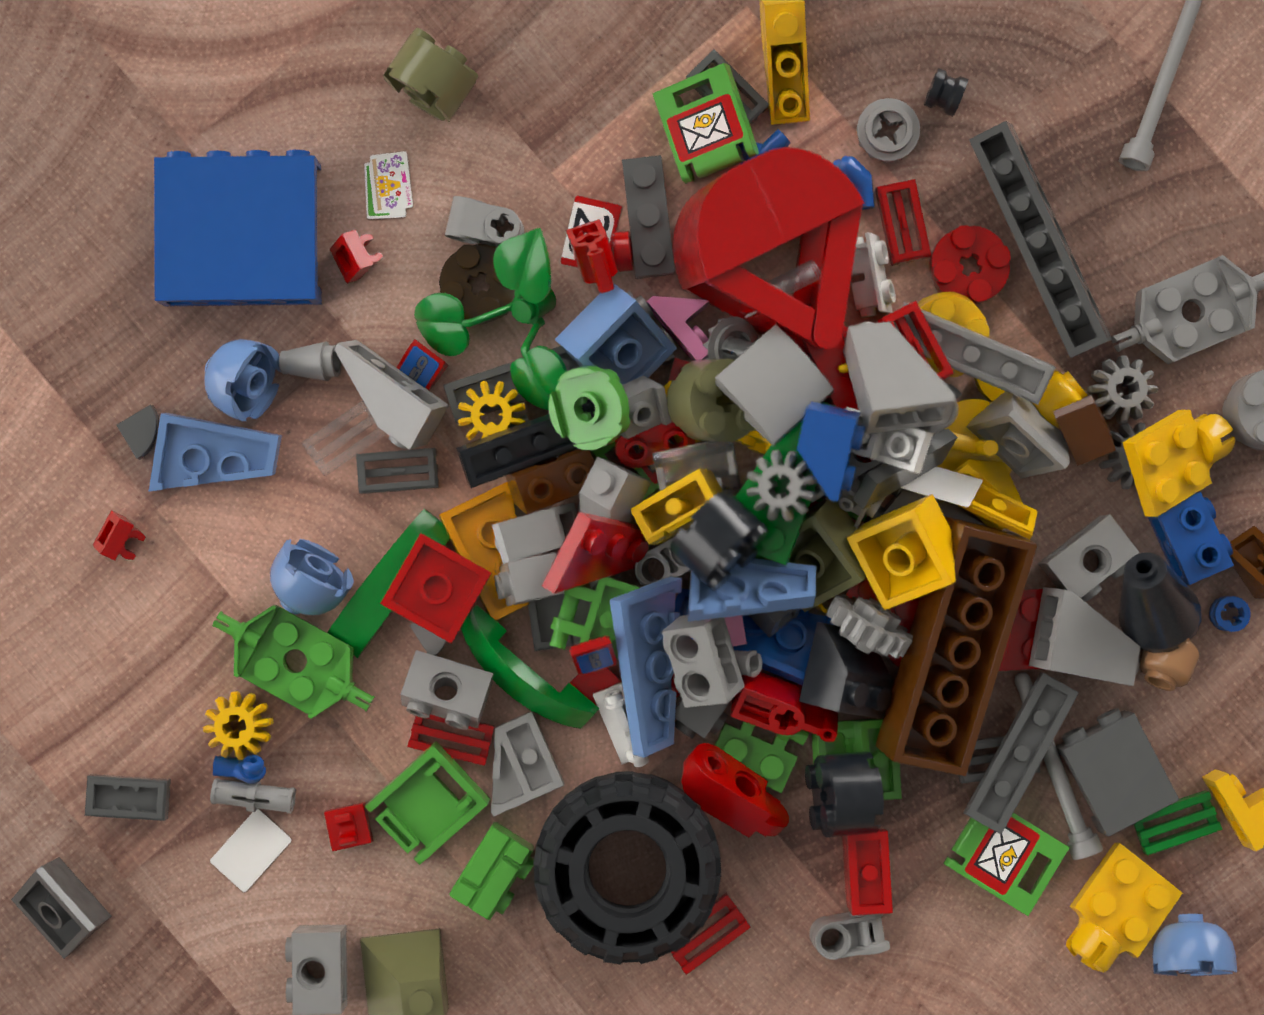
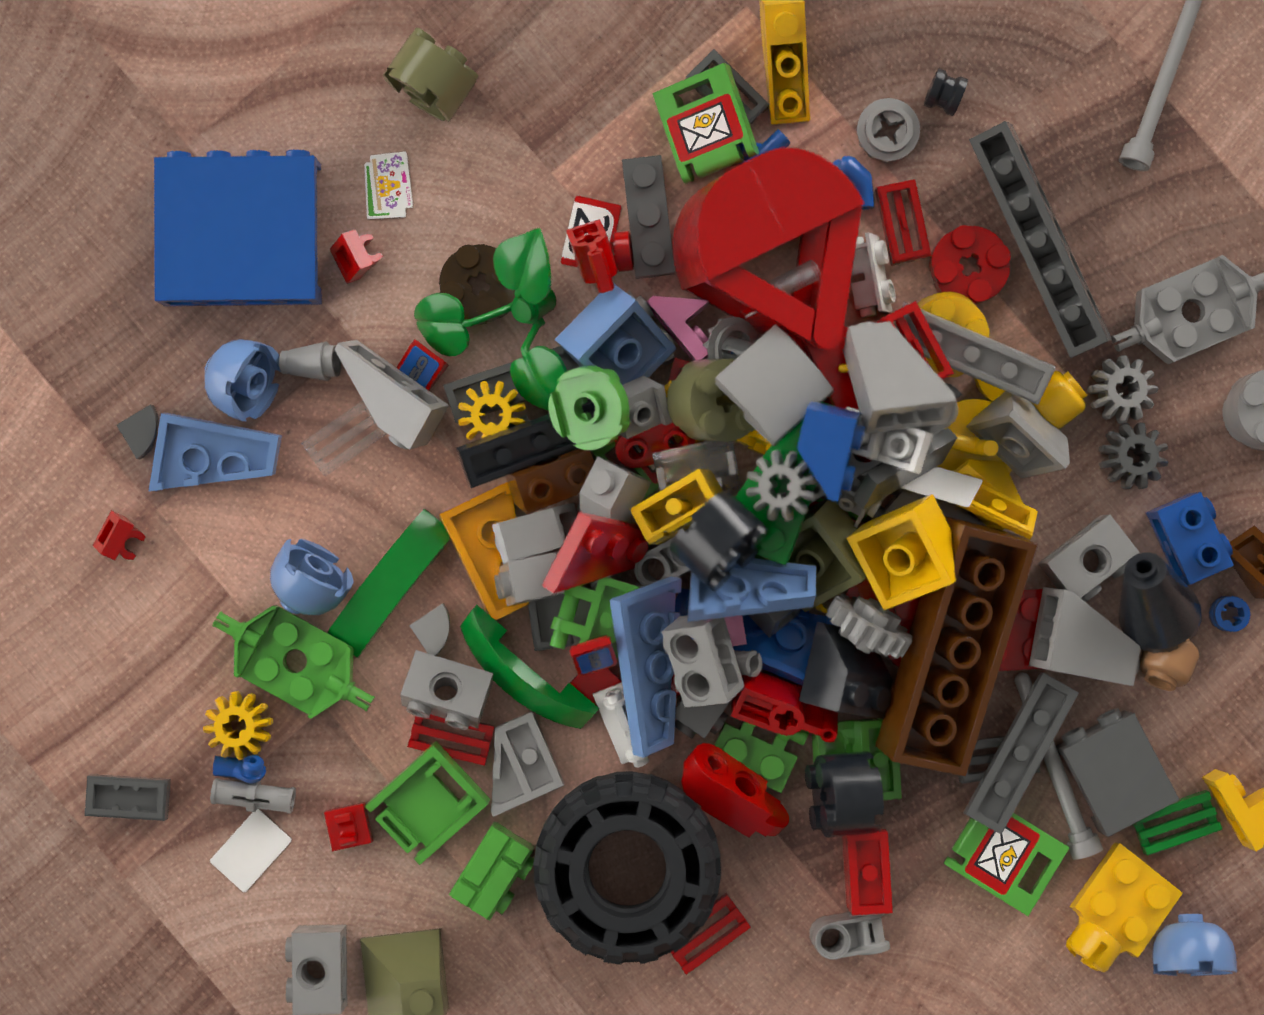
(60, 906): dark grey slope -> none
(431, 468): dark grey tile -> none
(436, 588): red plate -> none
(477, 222): light grey piece -> none
(1085, 430): reddish brown slope -> none
(1175, 458): yellow plate -> none

